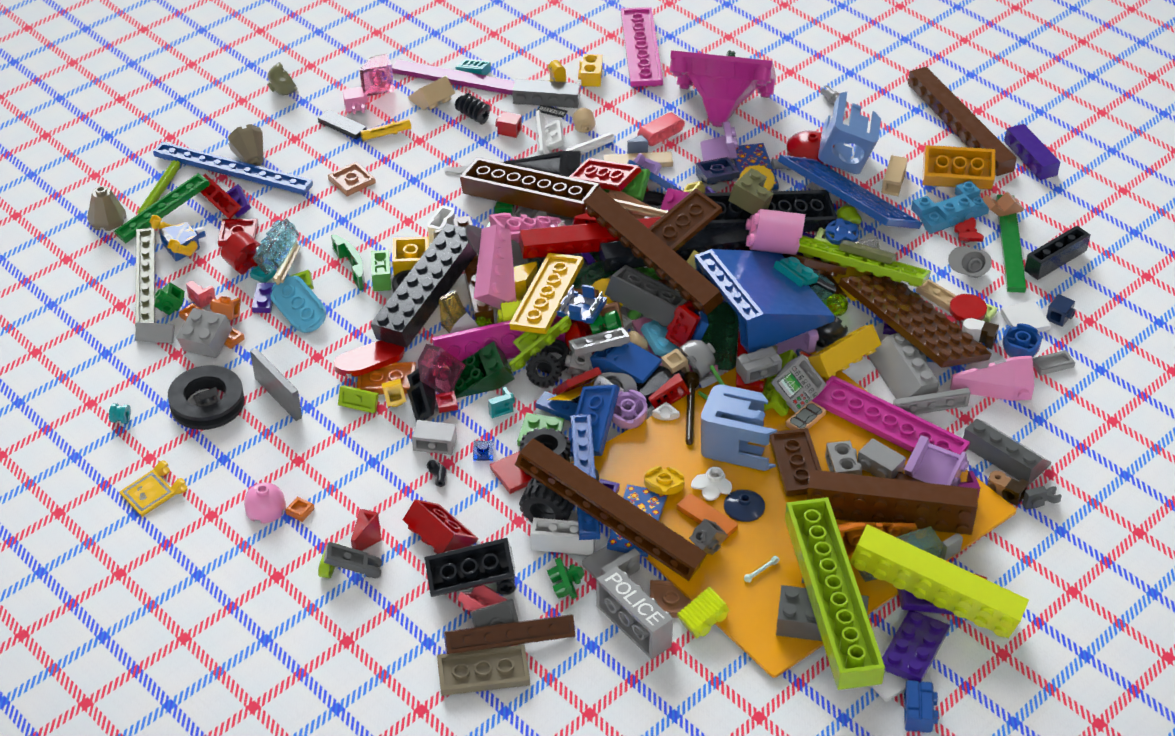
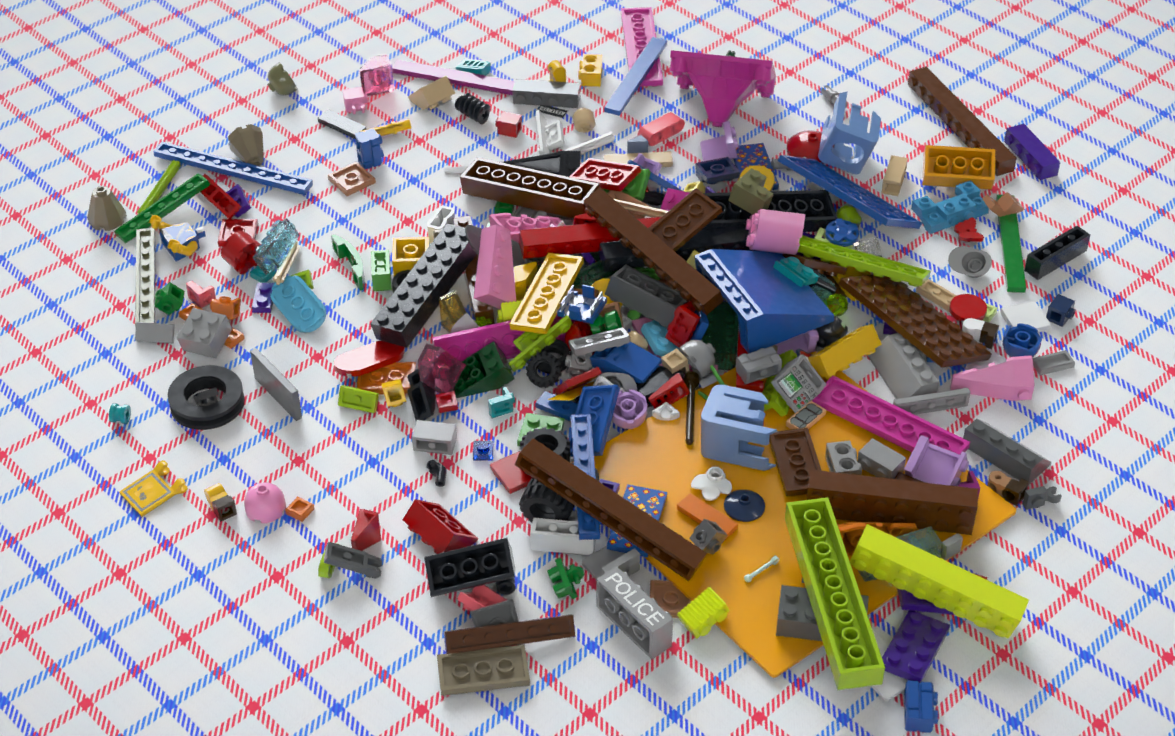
(219, 500): none -> leg
(368, 148): none -> blue brick
(635, 76): none -> tile
(664, 481): yellow tile -> none
(867, 251): olive tile -> none

